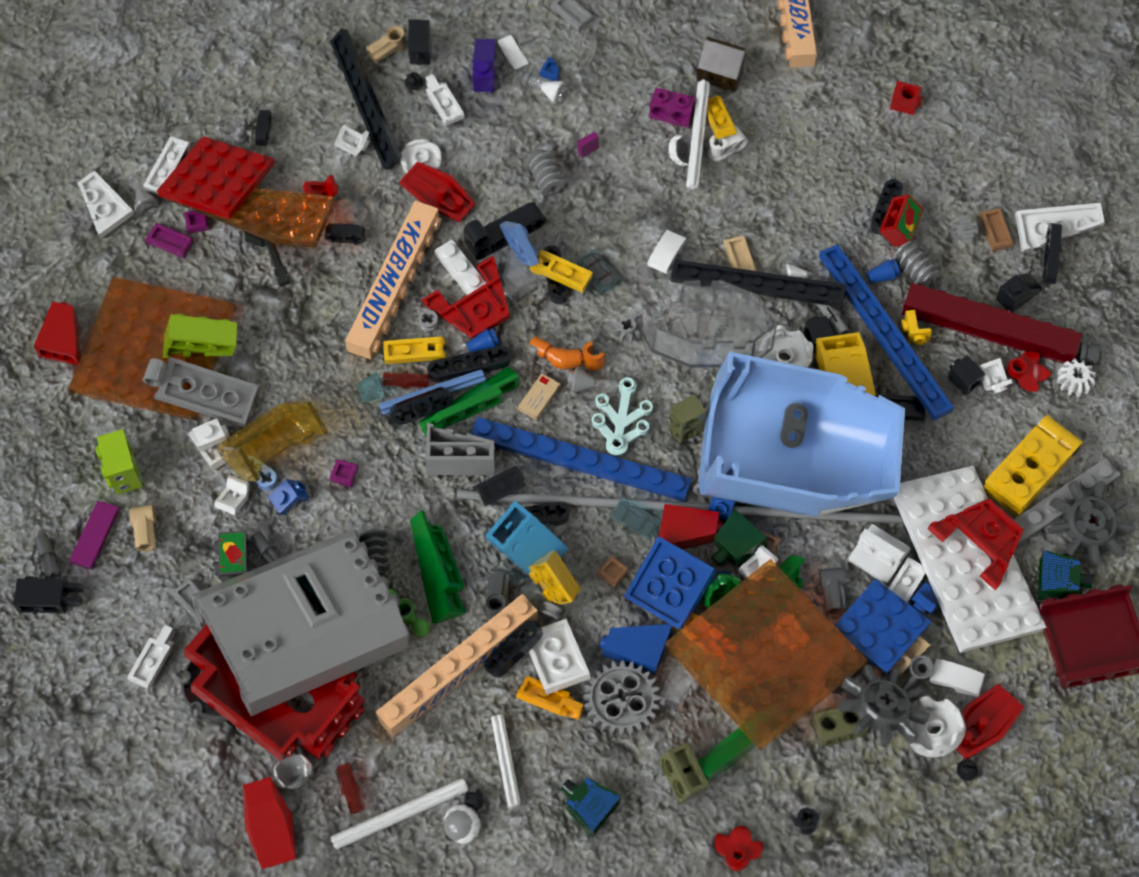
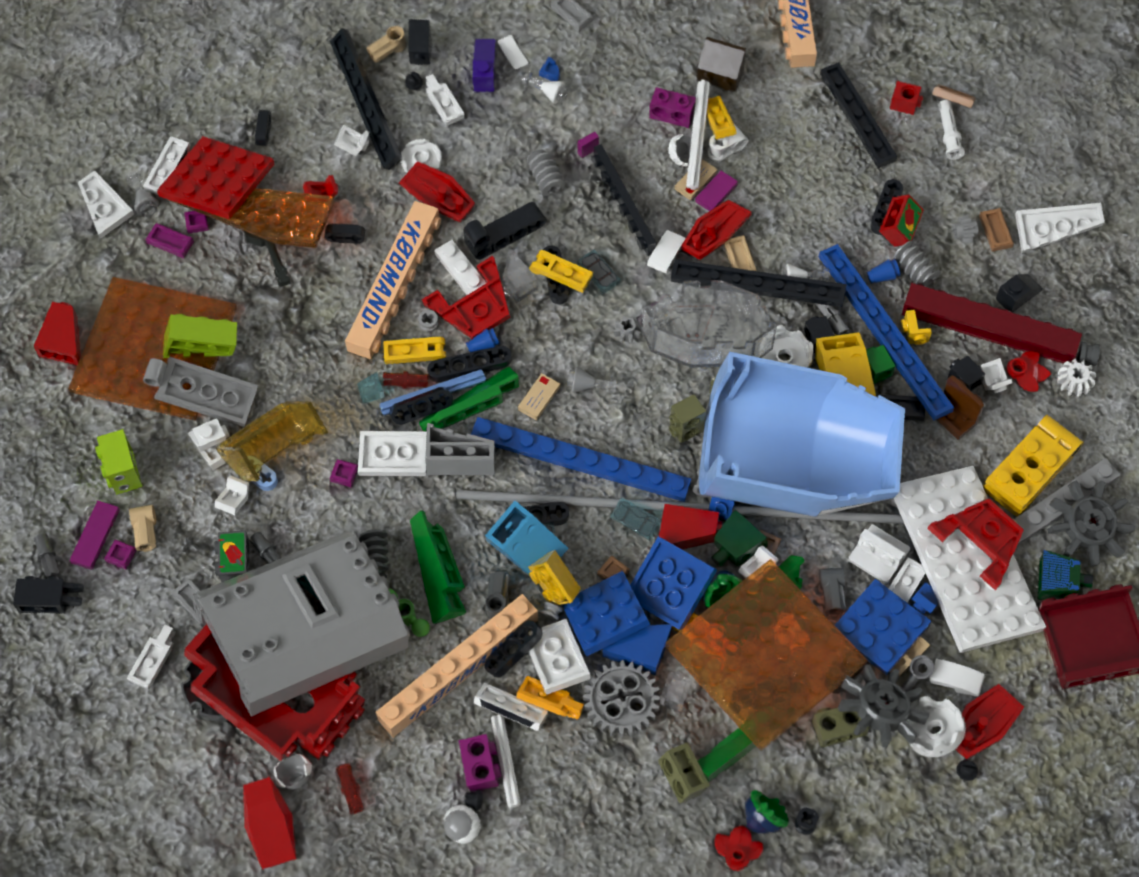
(120, 554): none -> magenta tile
(287, 495): blue bracket -> none
(392, 453): none -> white plate
(399, 813): white axle -> none
(475, 764): none -> magenta brick
(500, 485): black panel -> none
(510, 706): none -> white plate
(517, 239): medium blue plate -> none
(569, 358): orange piece -> none
(590, 803): dark green torso -> none
(605, 613): none -> blue plate
(621, 419): light aqua plant -> none
(626, 205): none -> black plate
(706, 174): none -> tan tile
(715, 229): none -> red piece
(716, 191): none -> magenta tile
(765, 814): none -> hair
(794, 425): dark grey plate -> none
(858, 115): none -> black plate
(880, 363): none -> green brick
(951, 135): none -> white pin
(954, 95): none -> medium nougat tile
(966, 408): none -> reddish brown bracket
(1052, 253): black beam -> none

